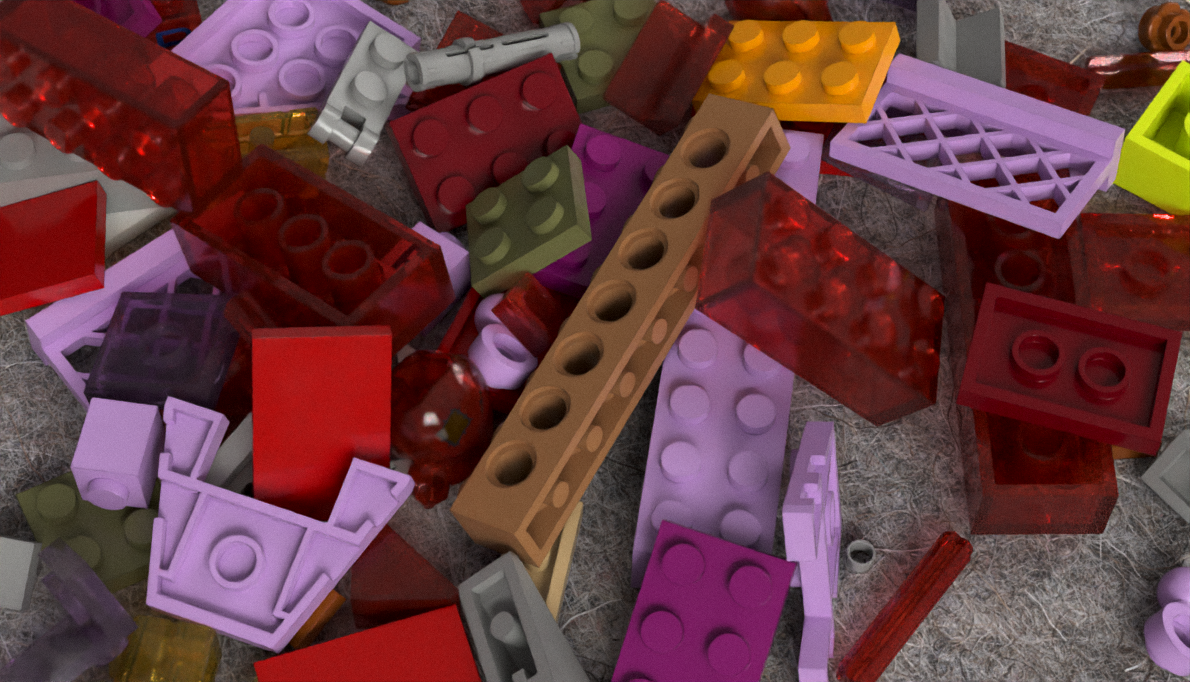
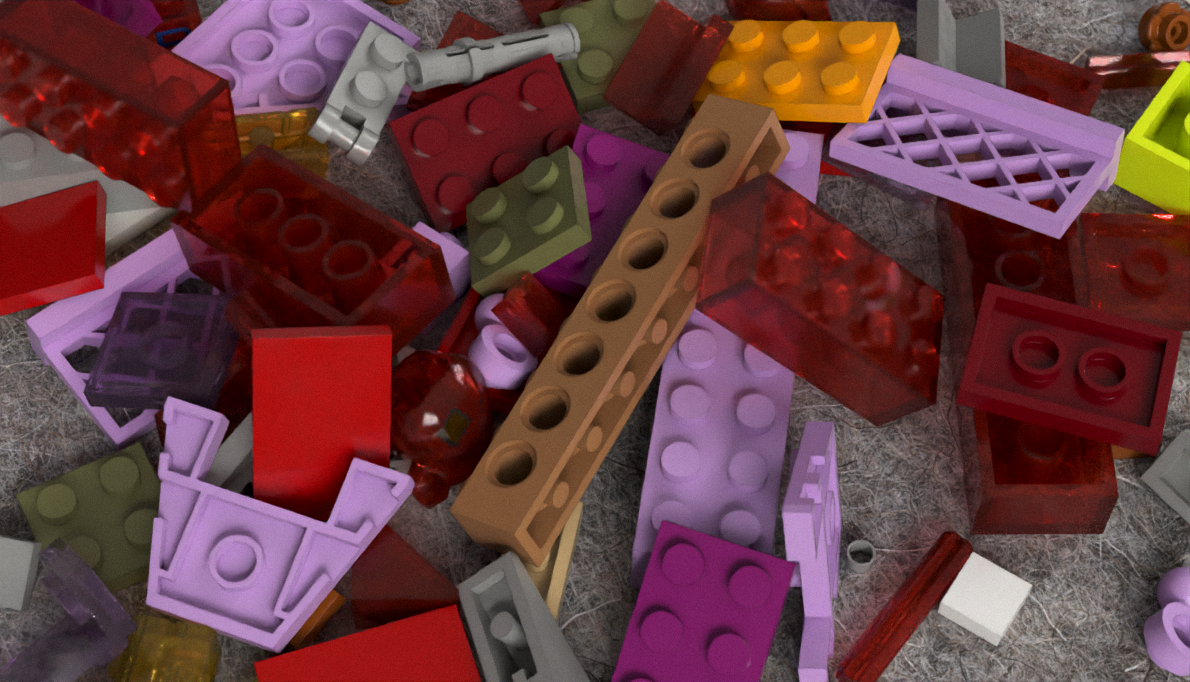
(118, 454): lavender brick -> none
(984, 598): none -> white tile

